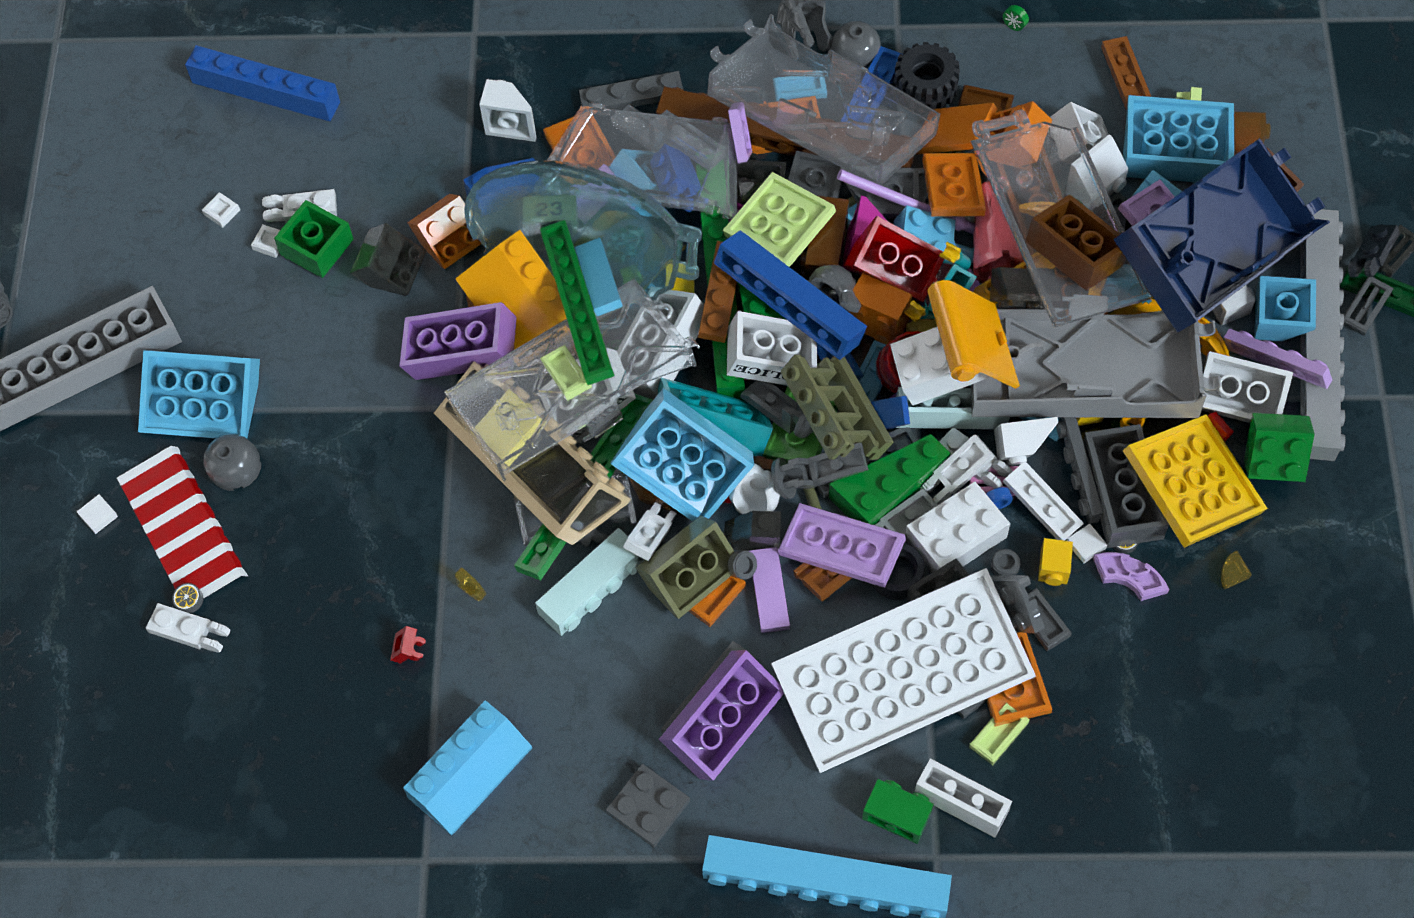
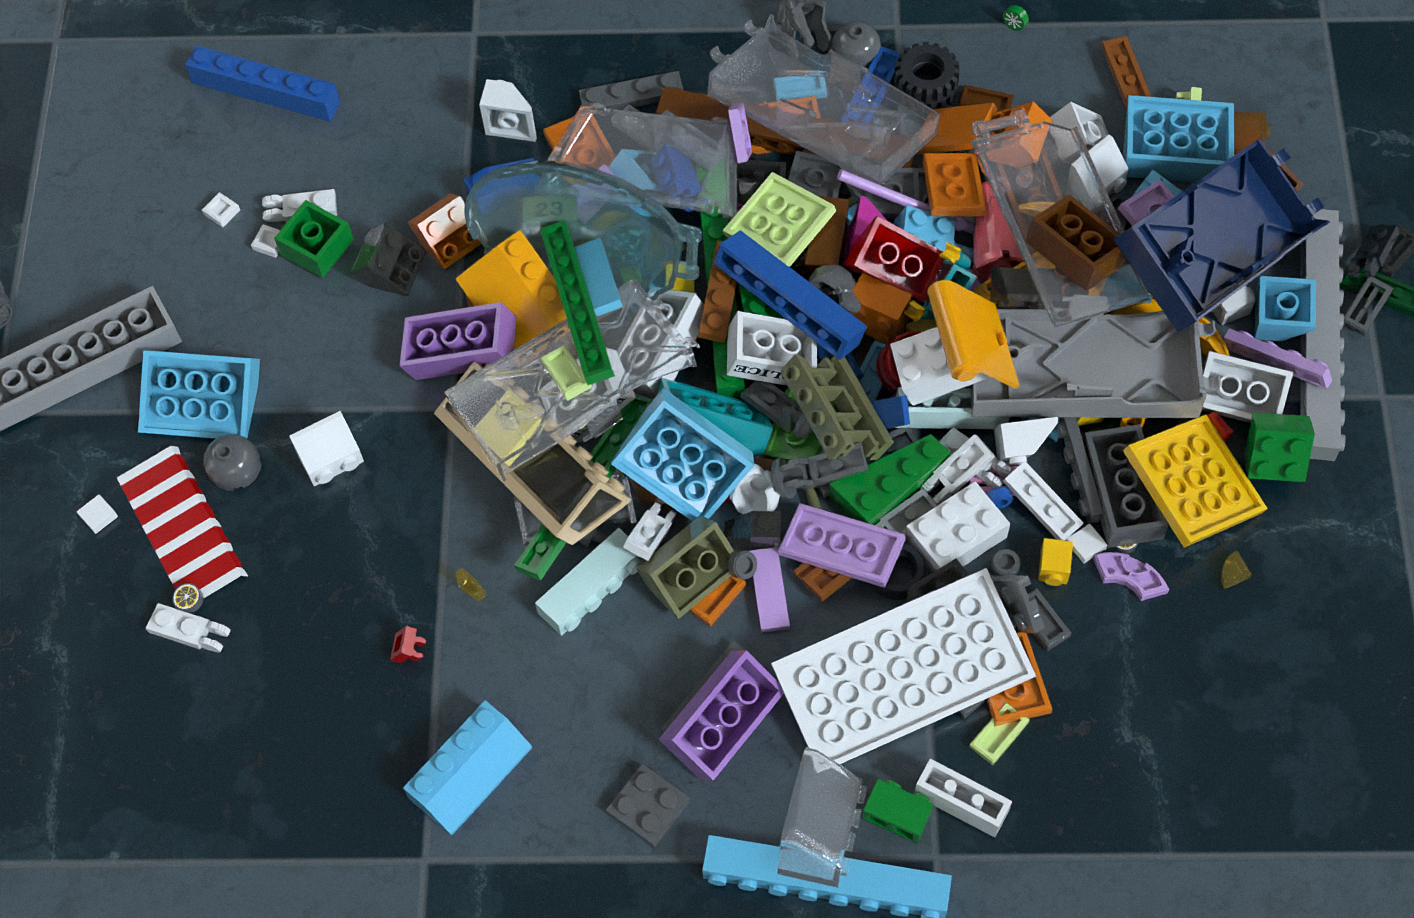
(326, 449): none -> white slope
(821, 821): none -> clear windscreen

